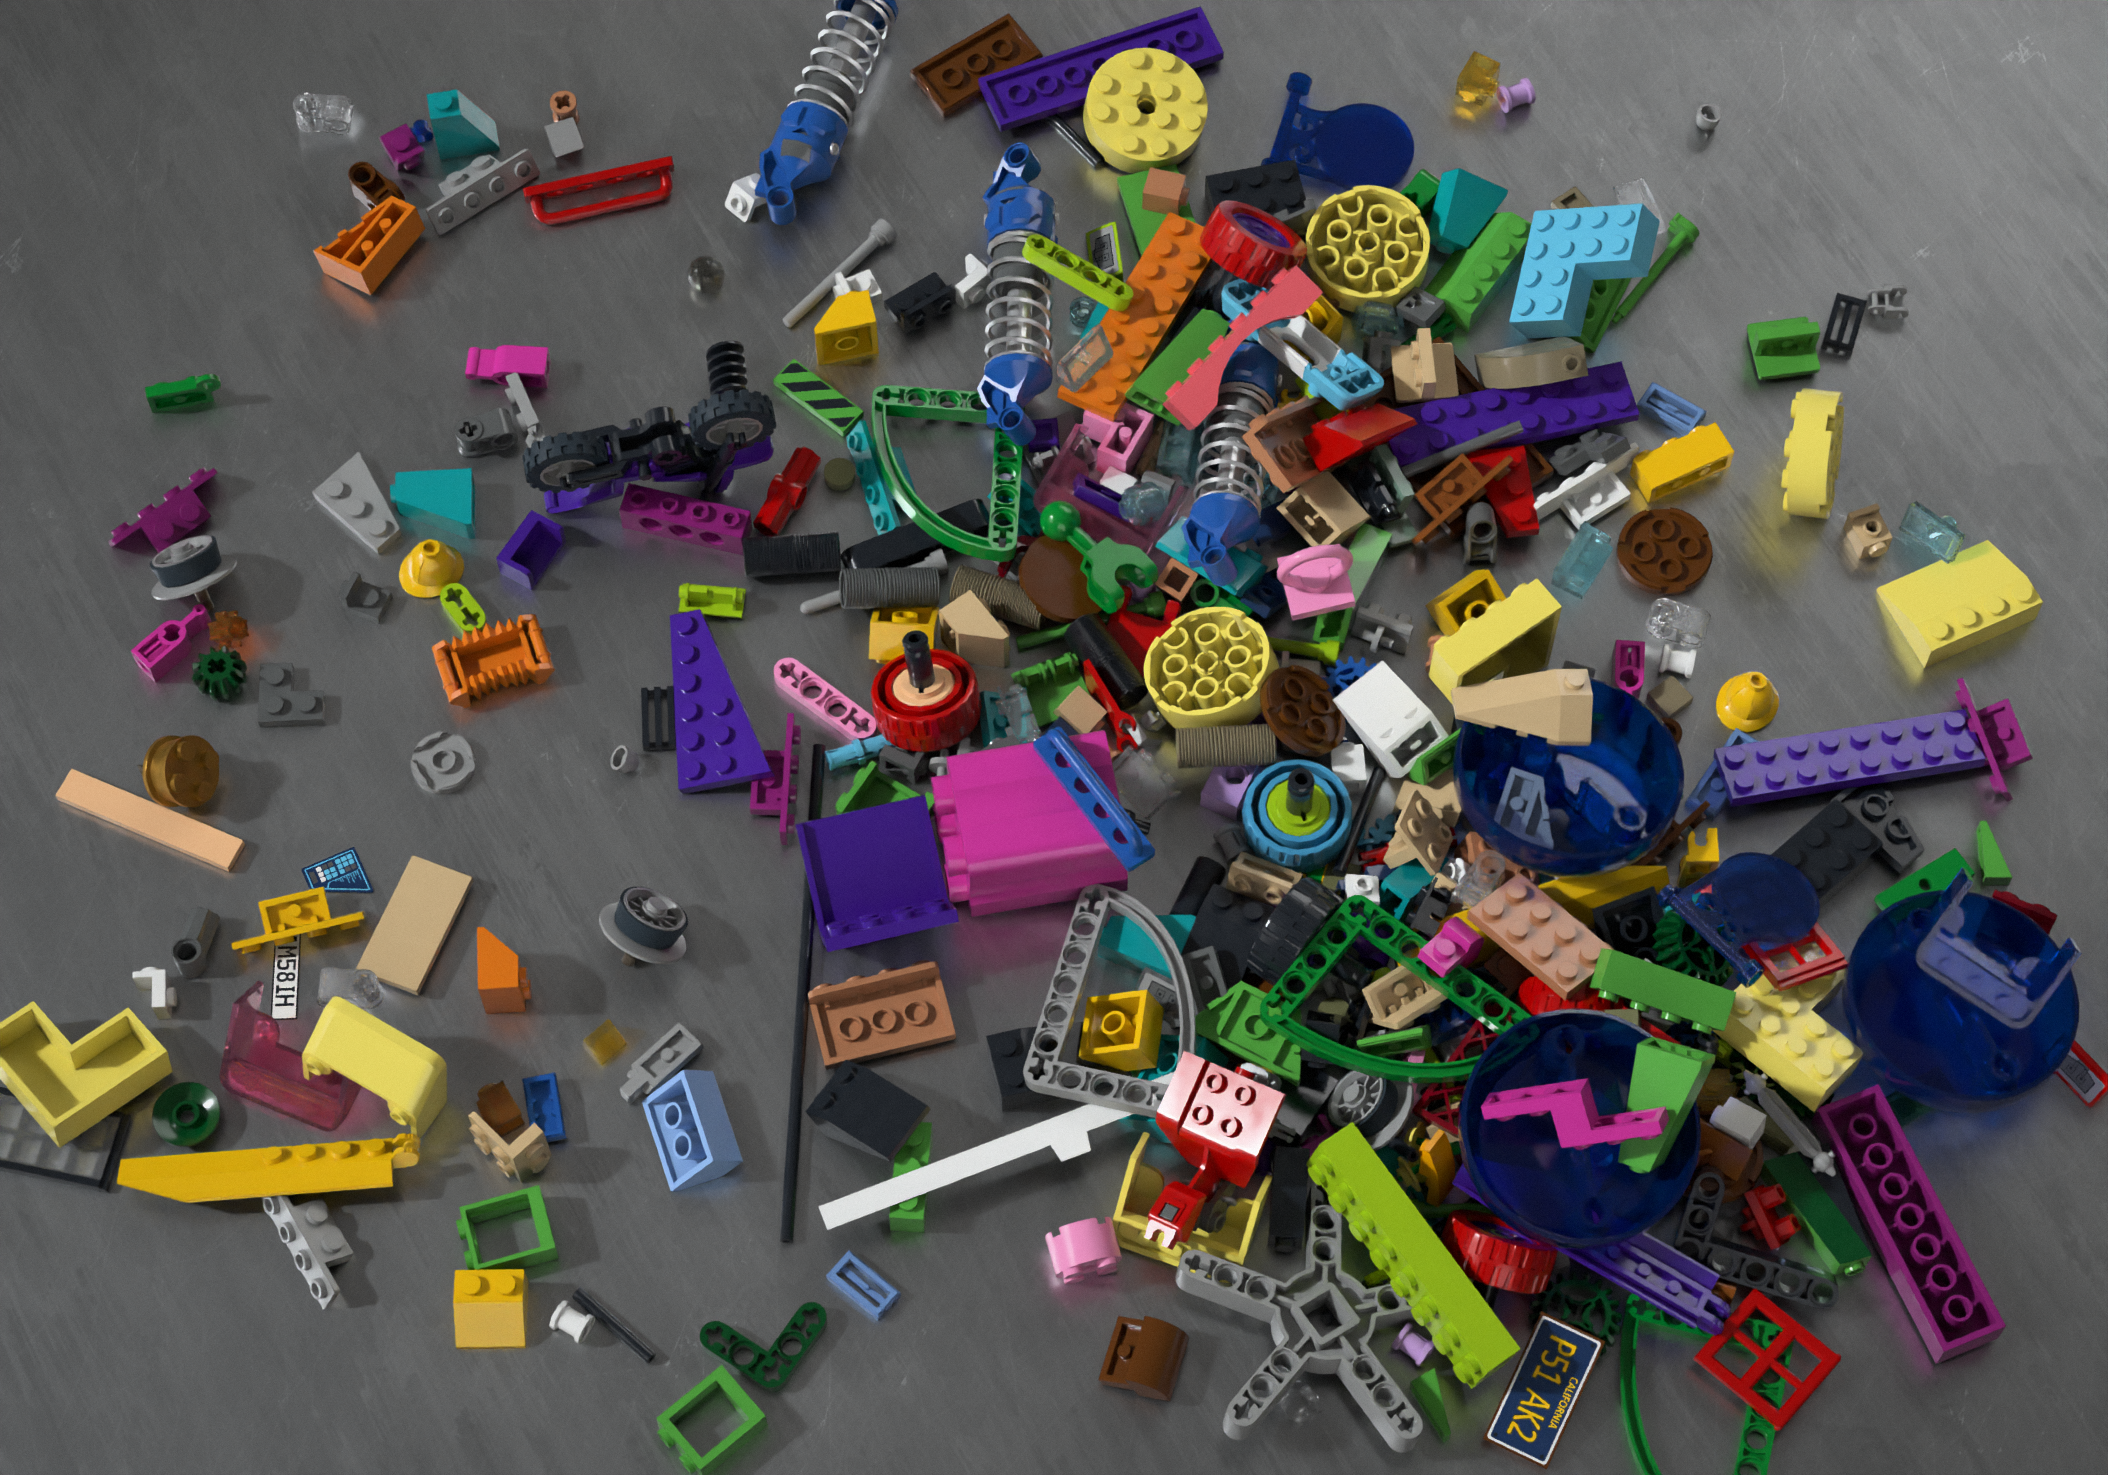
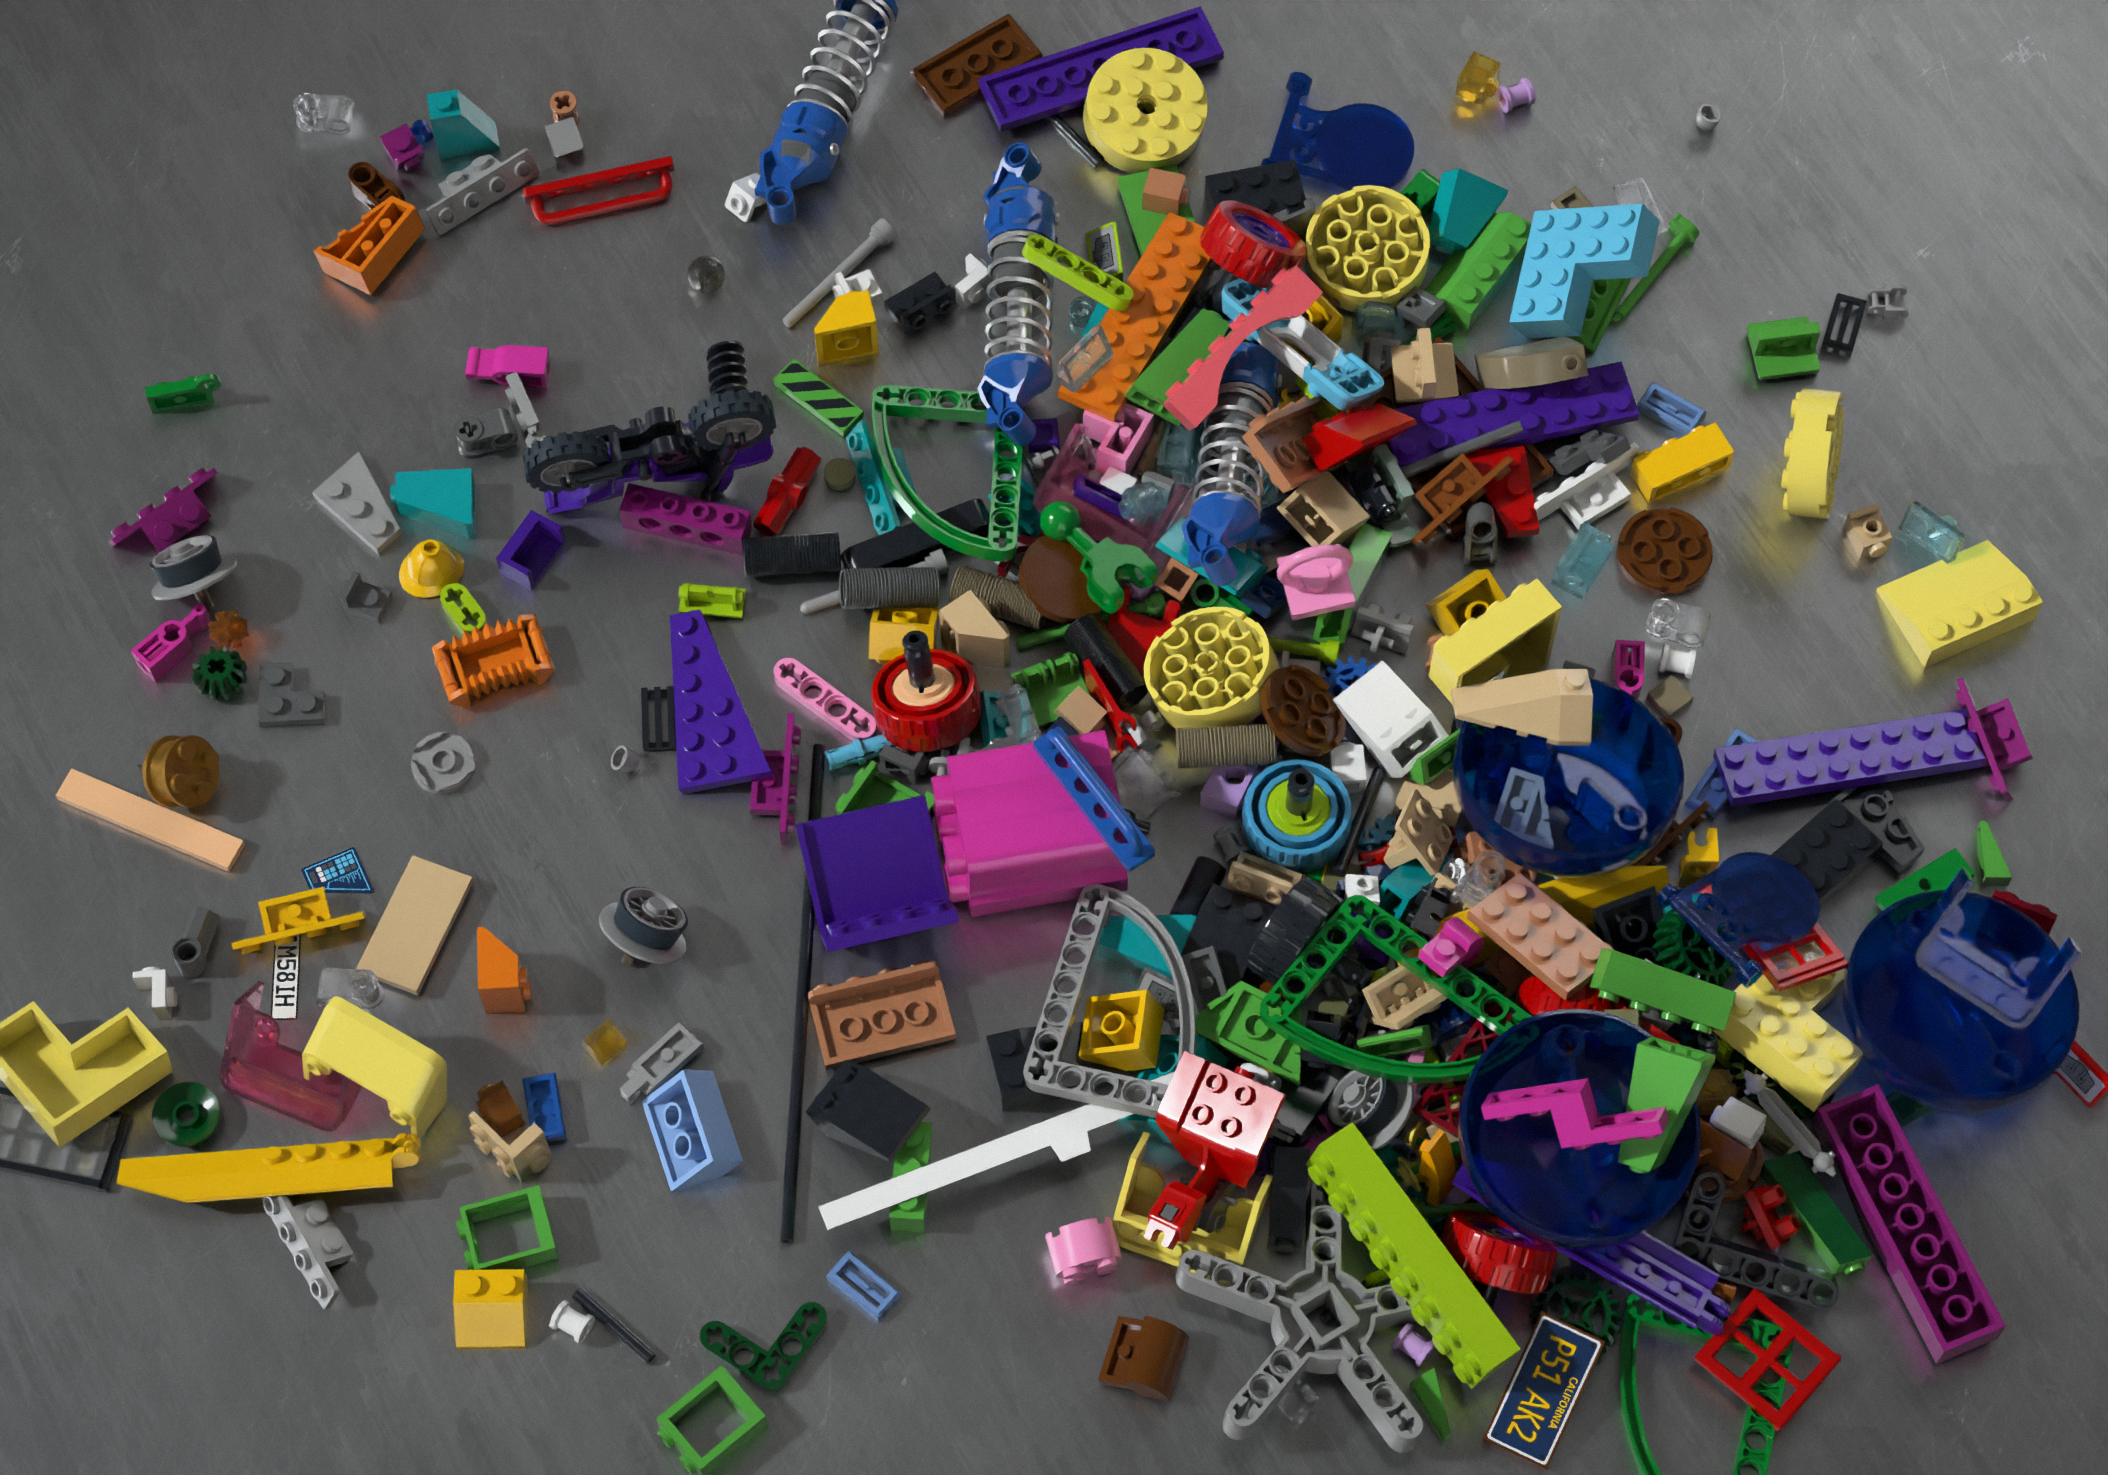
(1747, 702): yellow hat -> none

